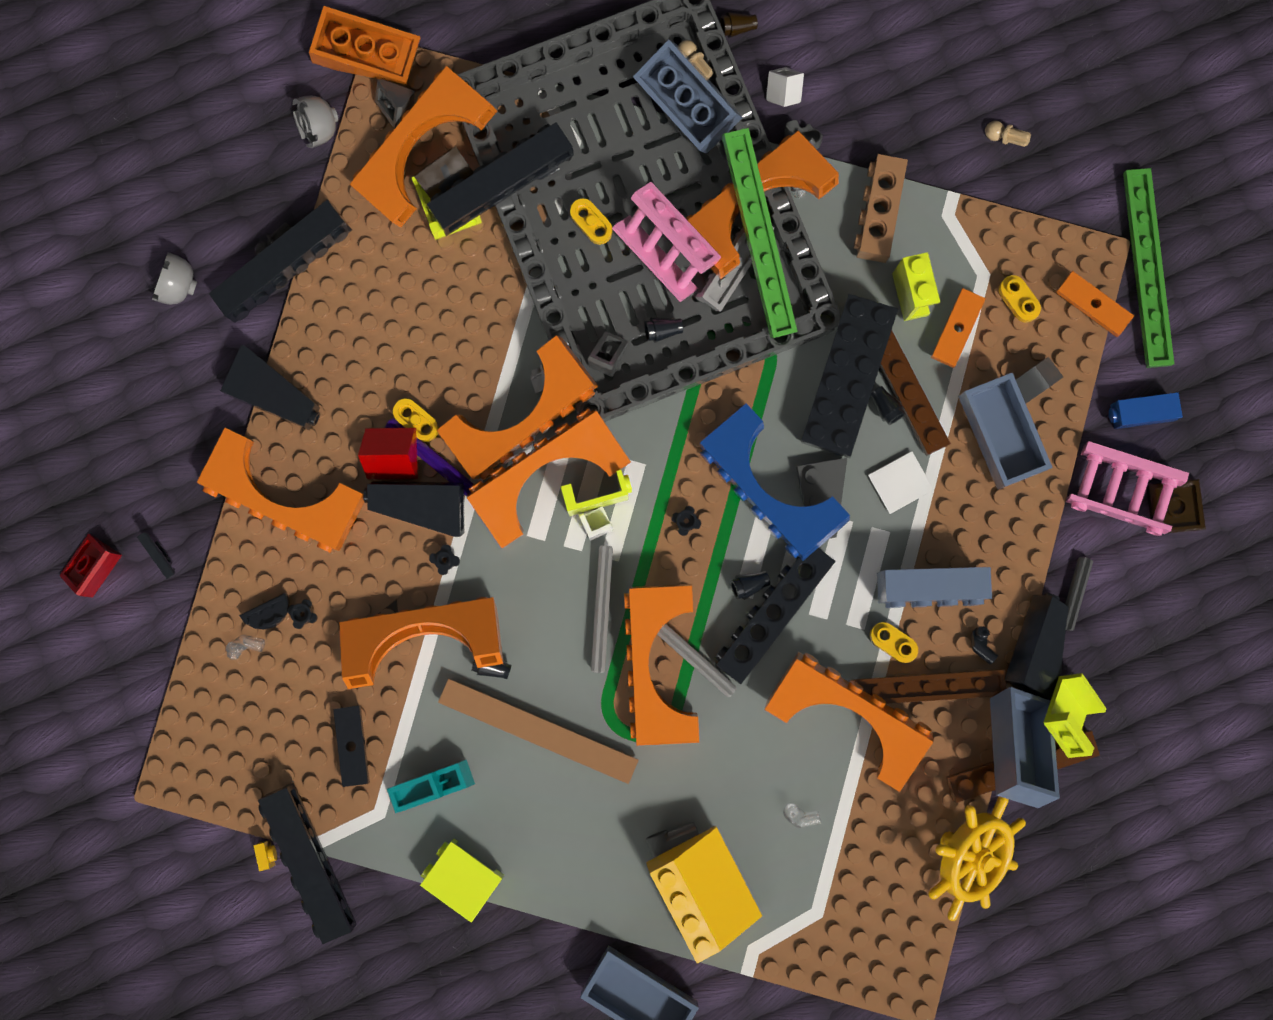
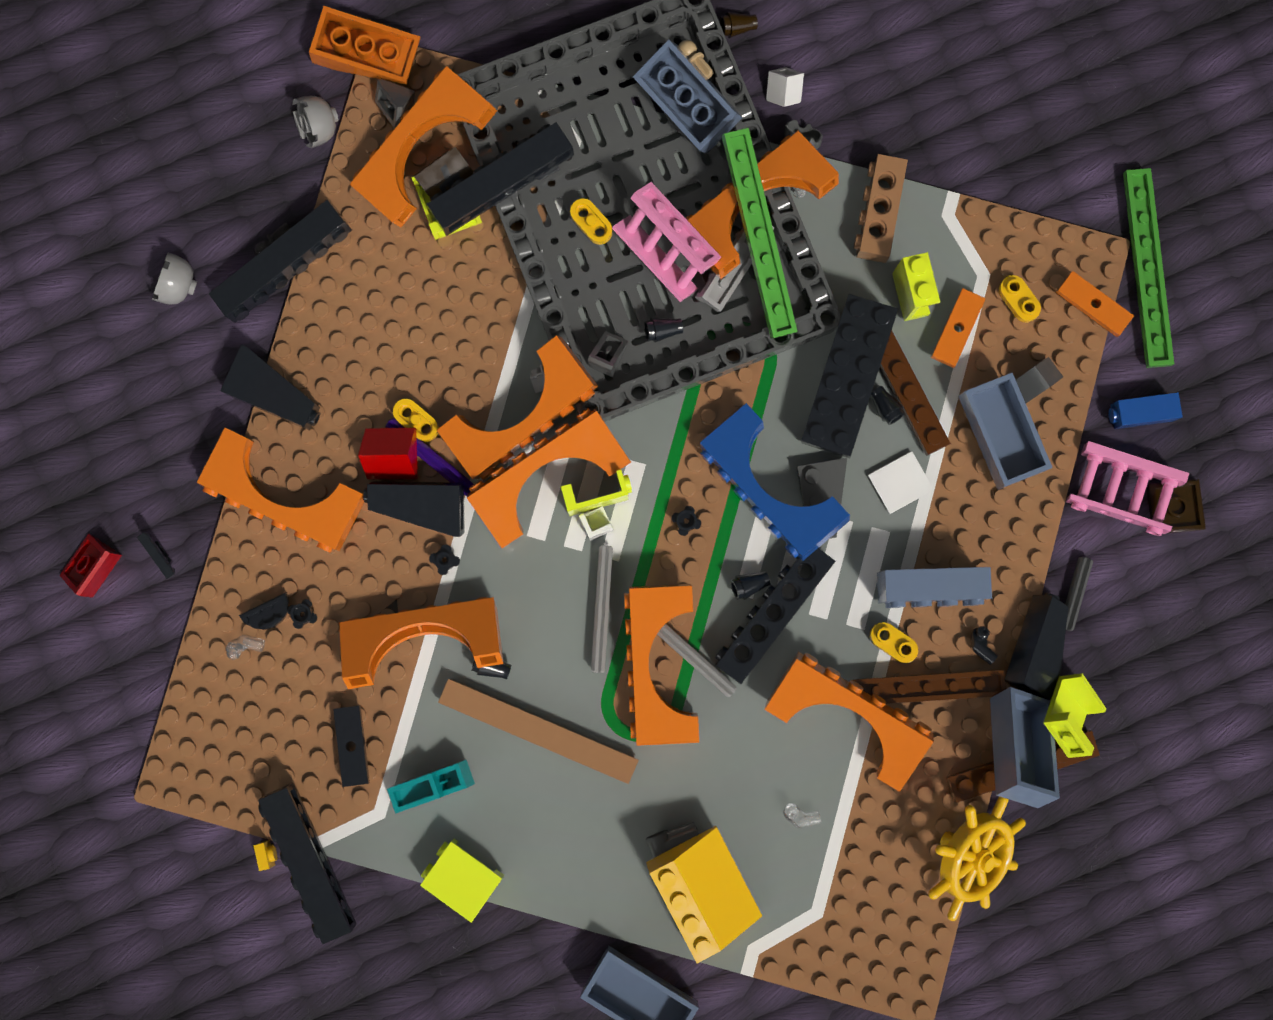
(995, 131): tan axle -> none

